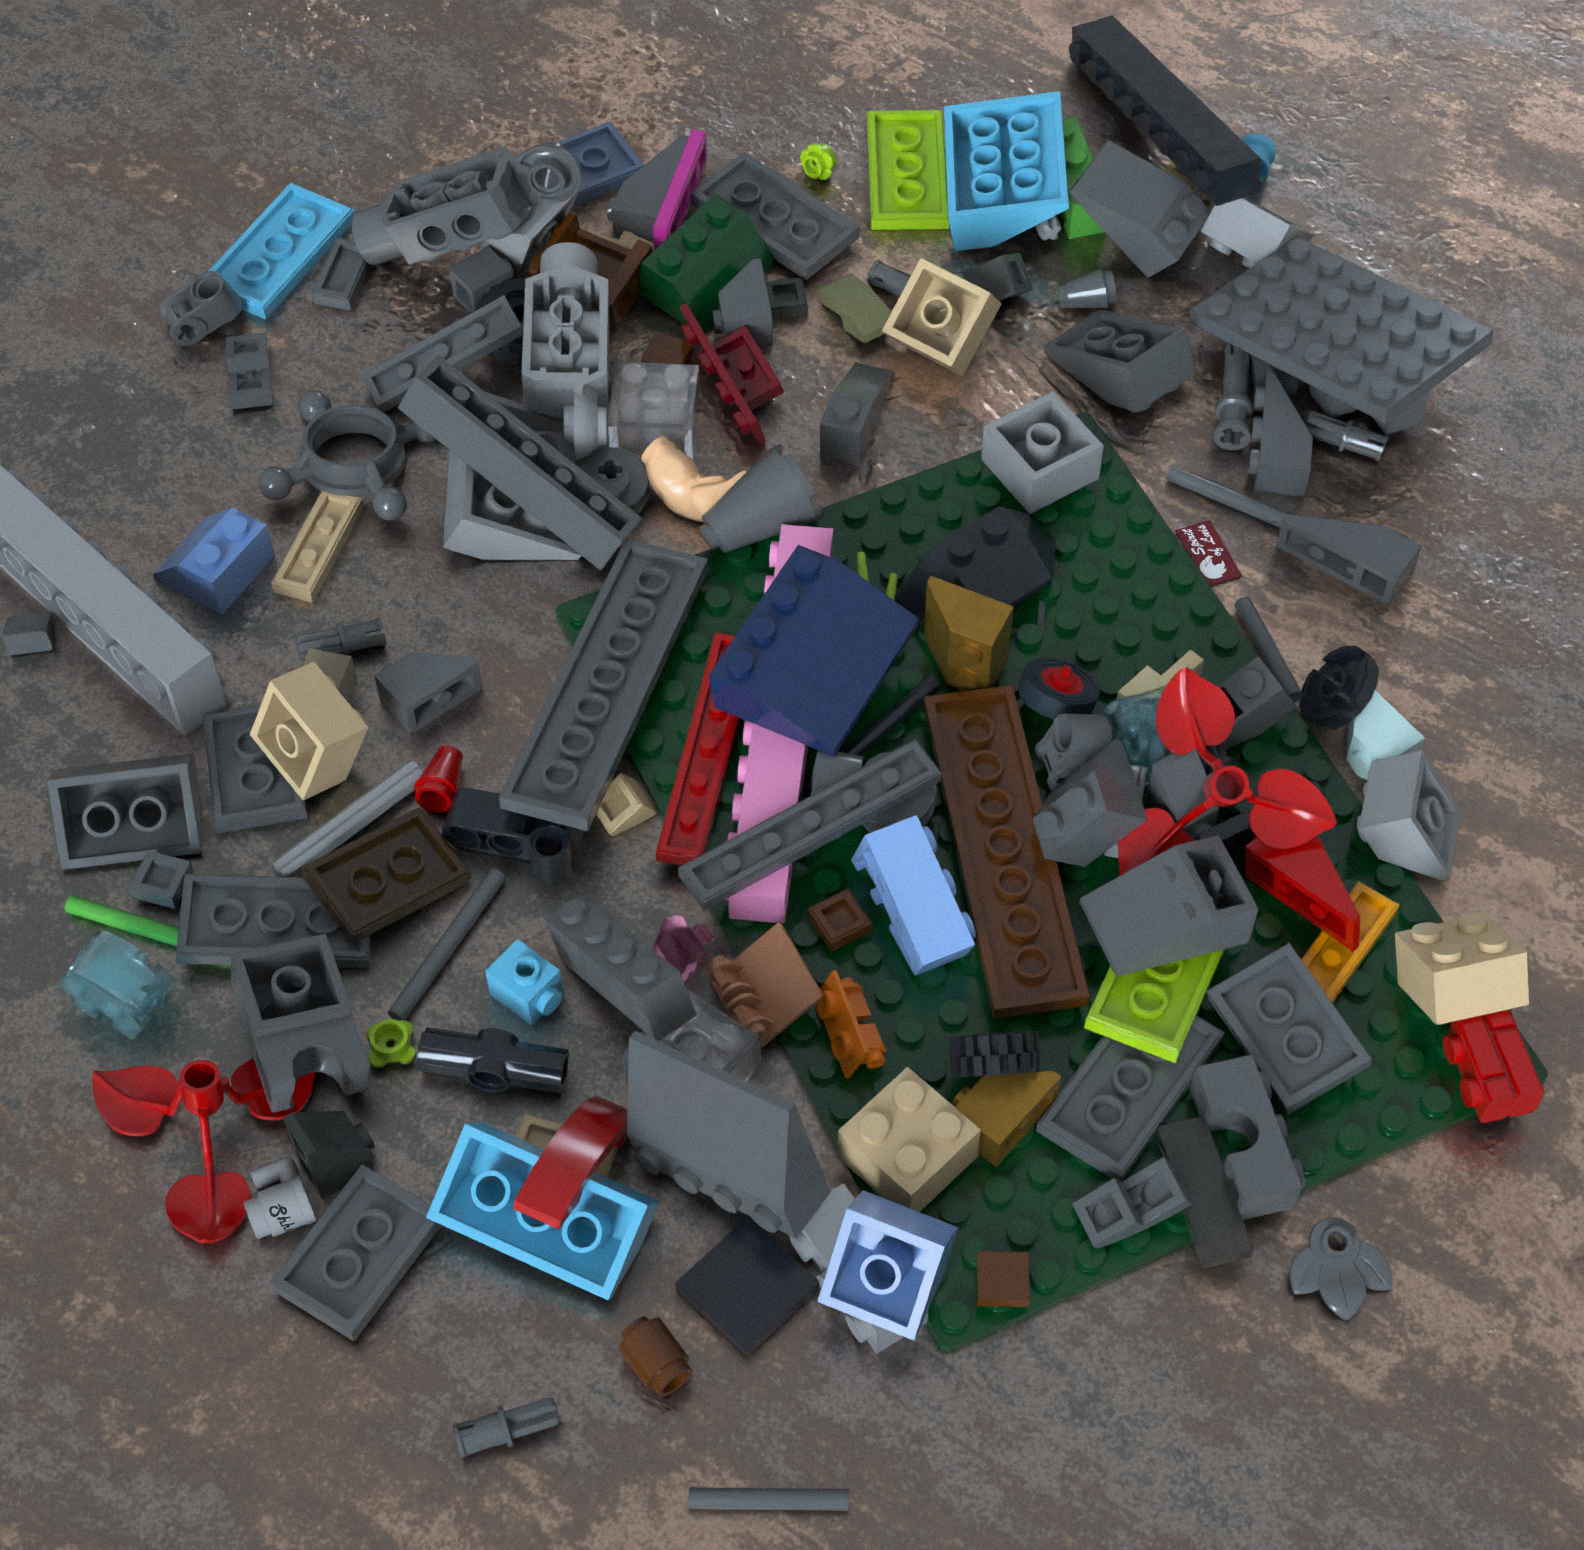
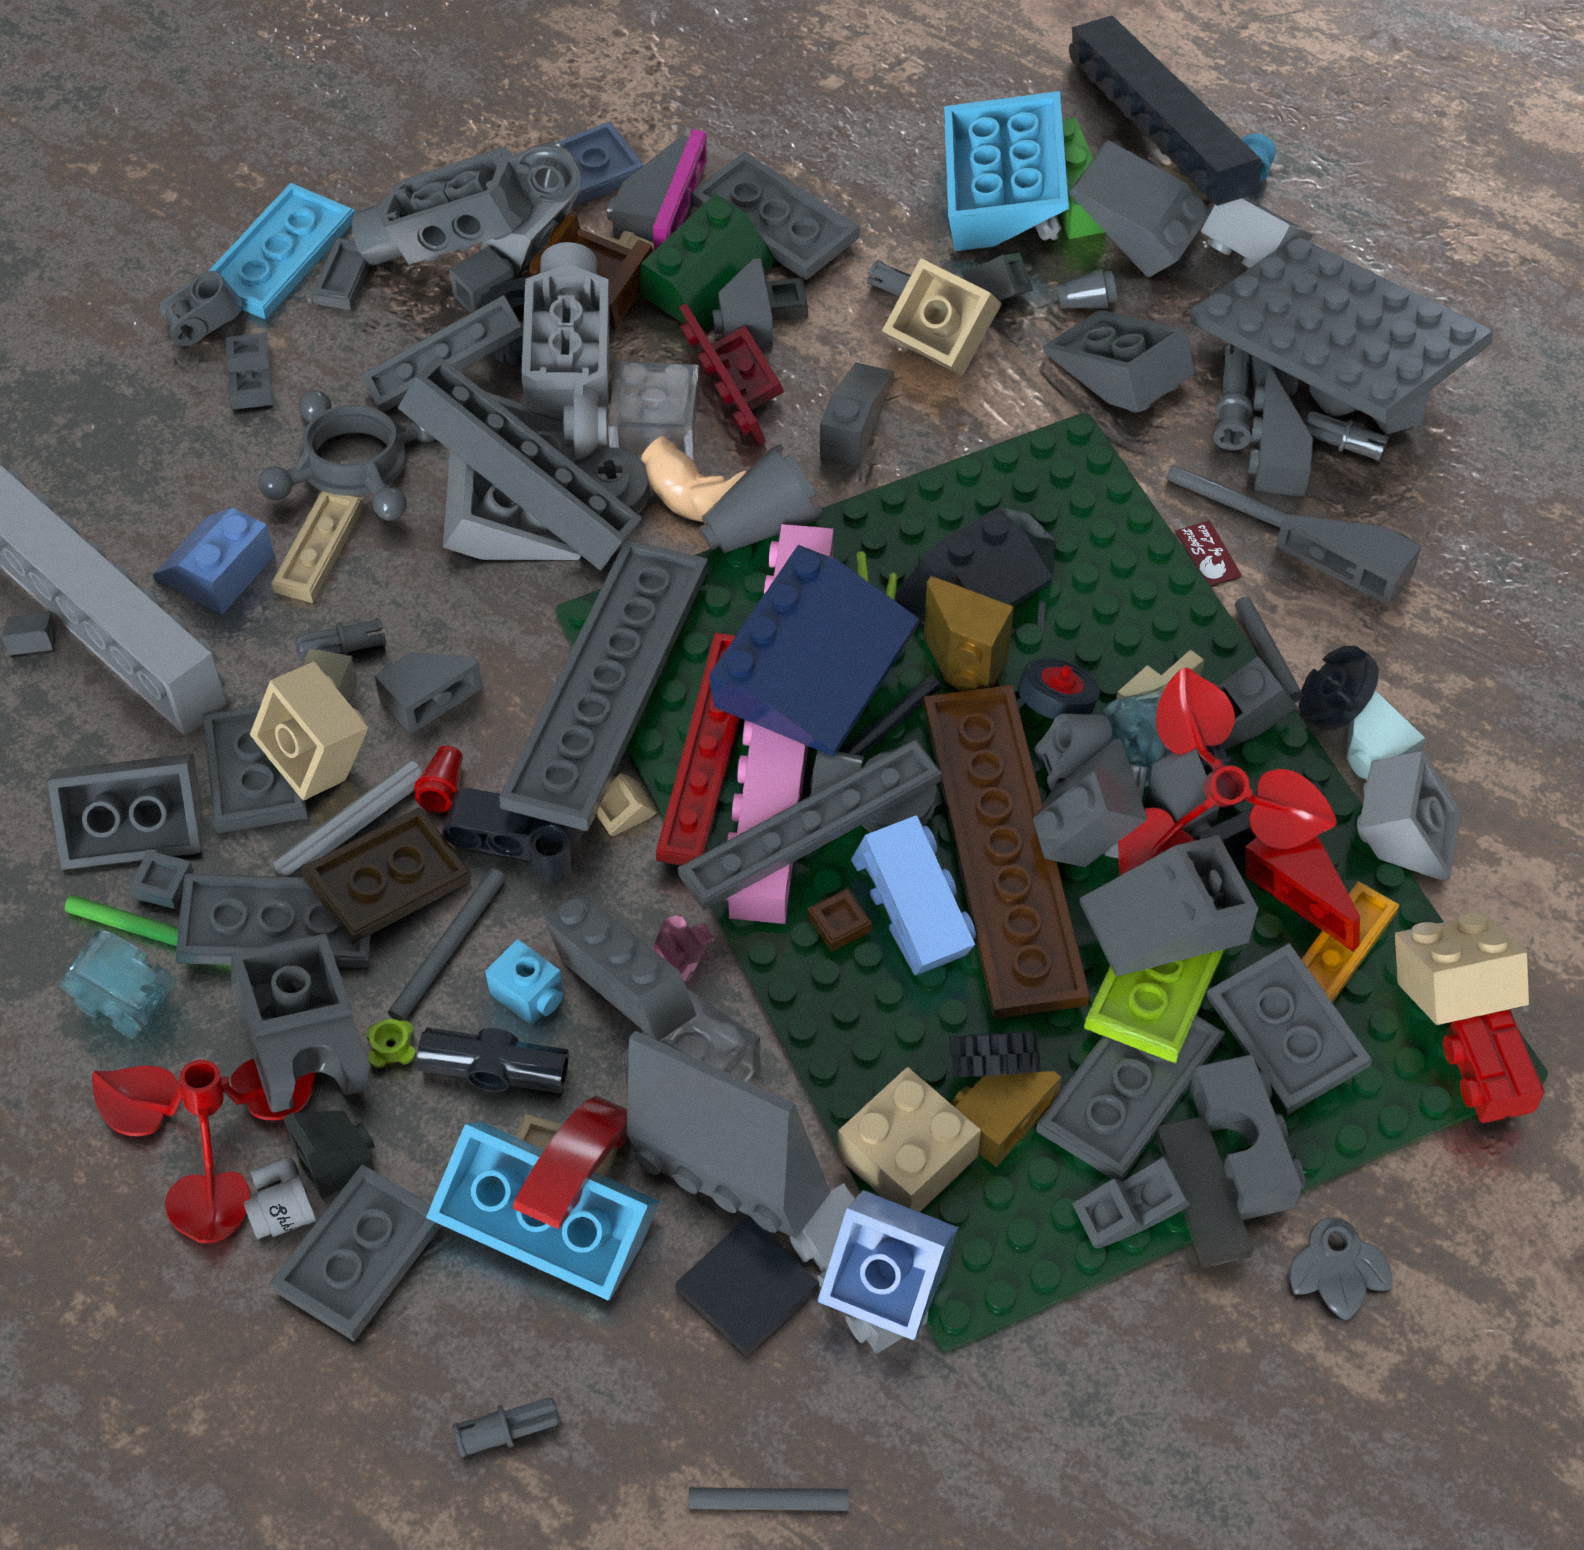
(655, 1355): reddish brown brick -> none
(667, 350): reddish brown tile -> none
(765, 984): nougat hinge -> none
(818, 161): lime plate -> none
(850, 1041): orange hinge -> none
(858, 305): olive slope -> none
(907, 170): lime tile -> none
(1003, 1279): reddish brown tile -> none
(1041, 452): light grey brick -> none

